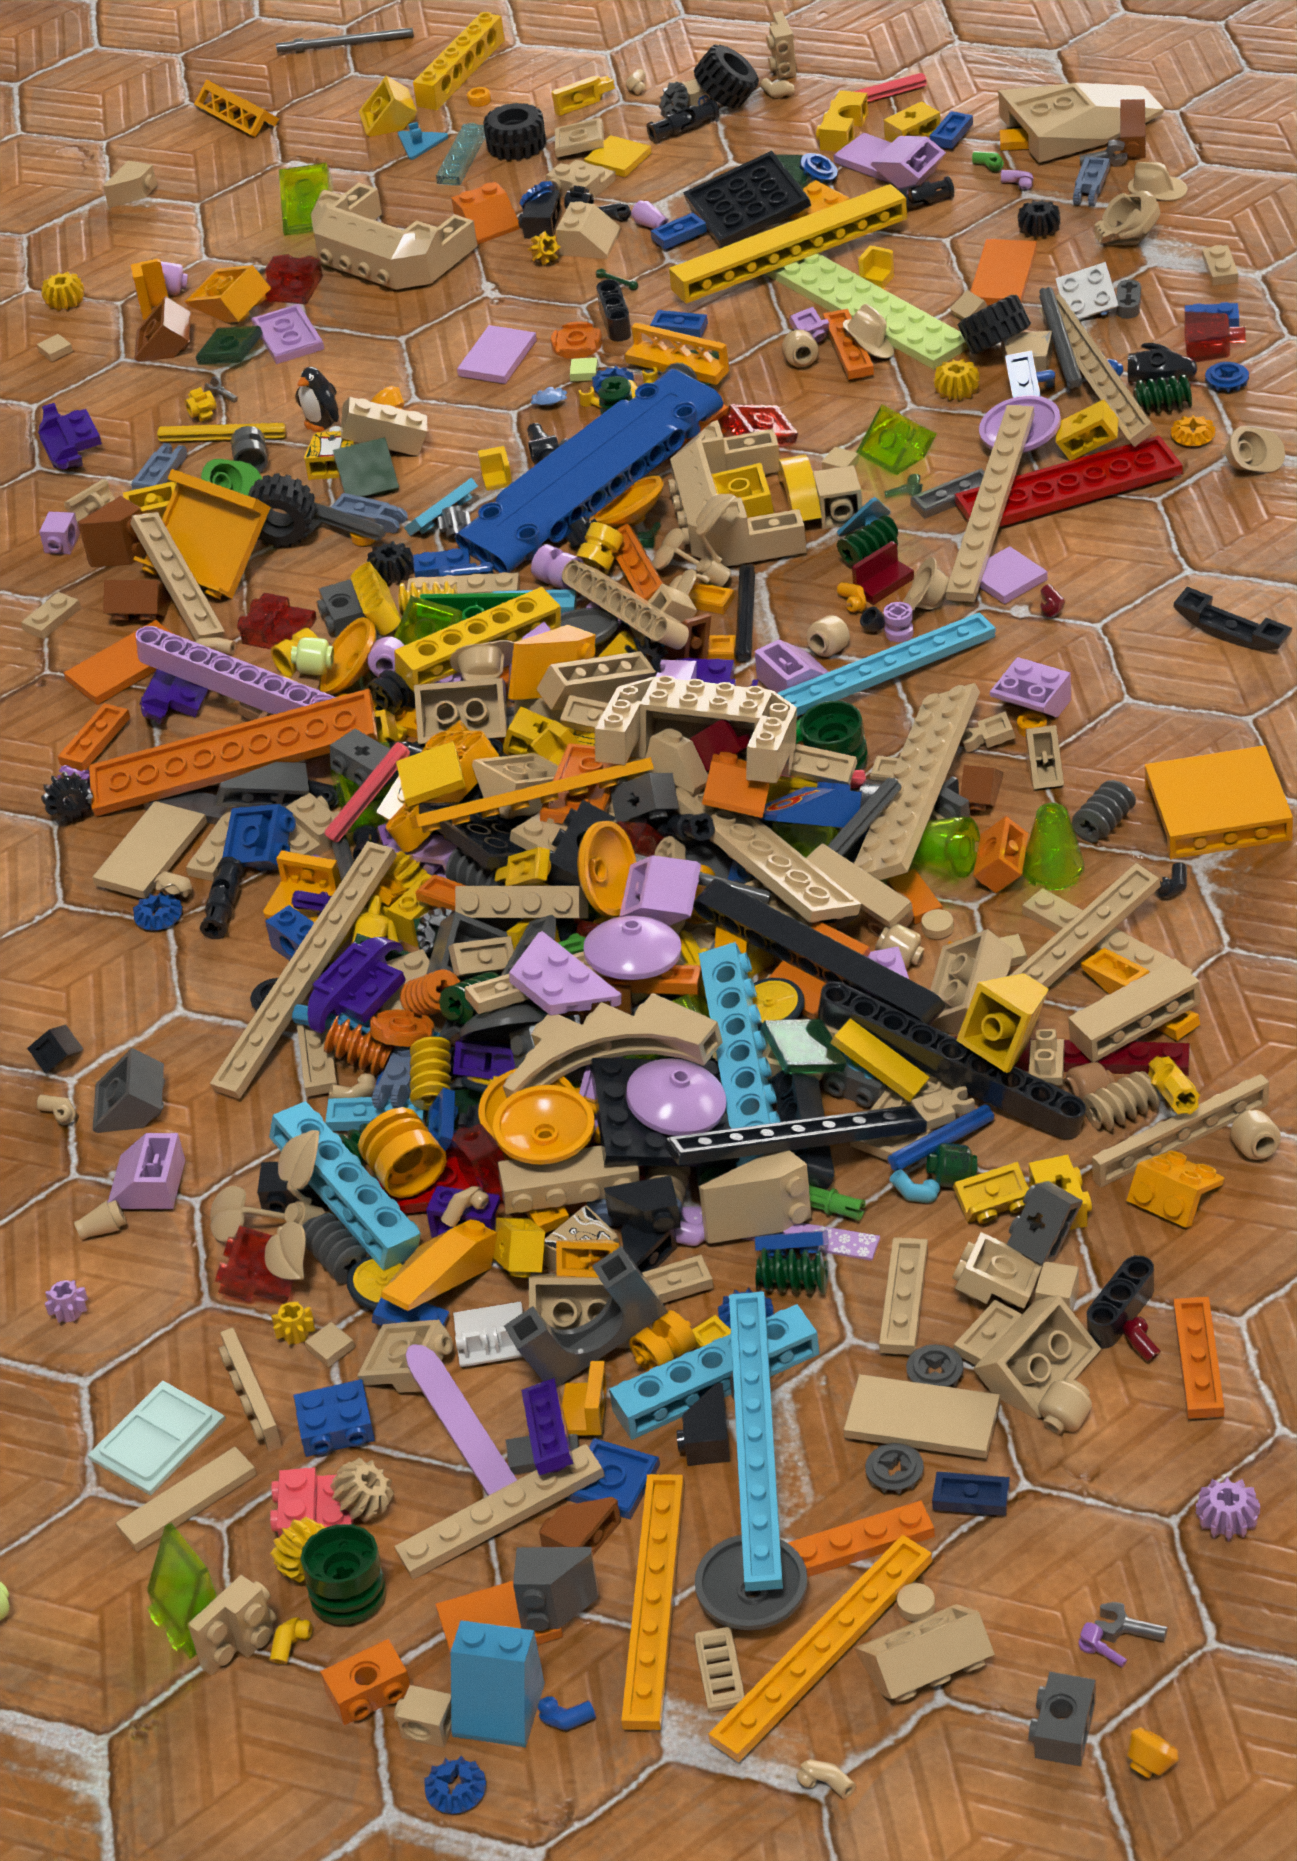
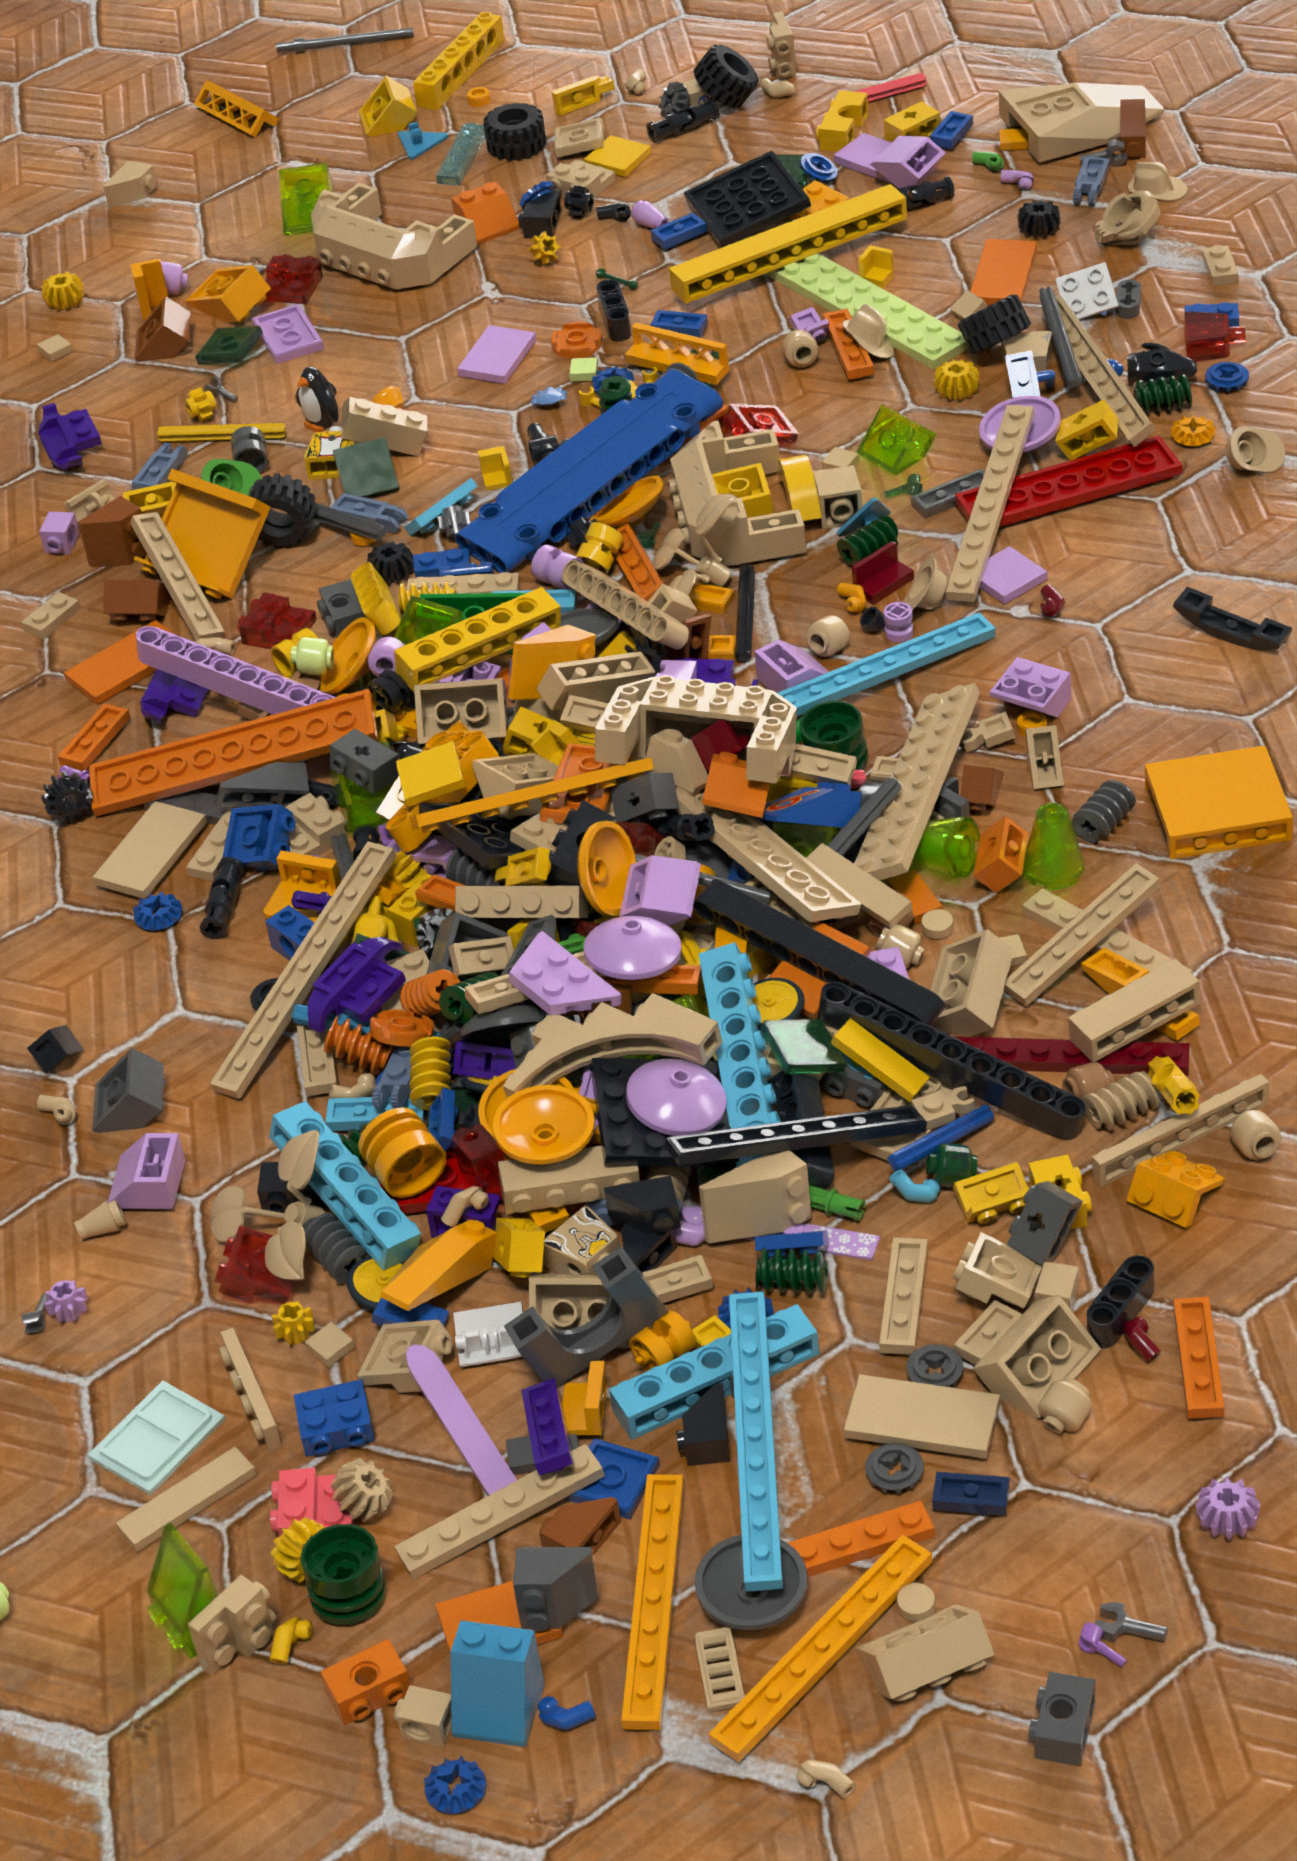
(35, 1320): none -> flat silver hand
(173, 884): tan plate -> none
(366, 792): coral axle -> none
(482, 660): tan piece -> none
(578, 1256): light orange slope -> none
(586, 232): tan slope -> none
(1002, 1018): yellow slope -> none
(1047, 1057): tan hips -> none
(1150, 1752): light orange cone -> none
(1176, 884): black arm -> none

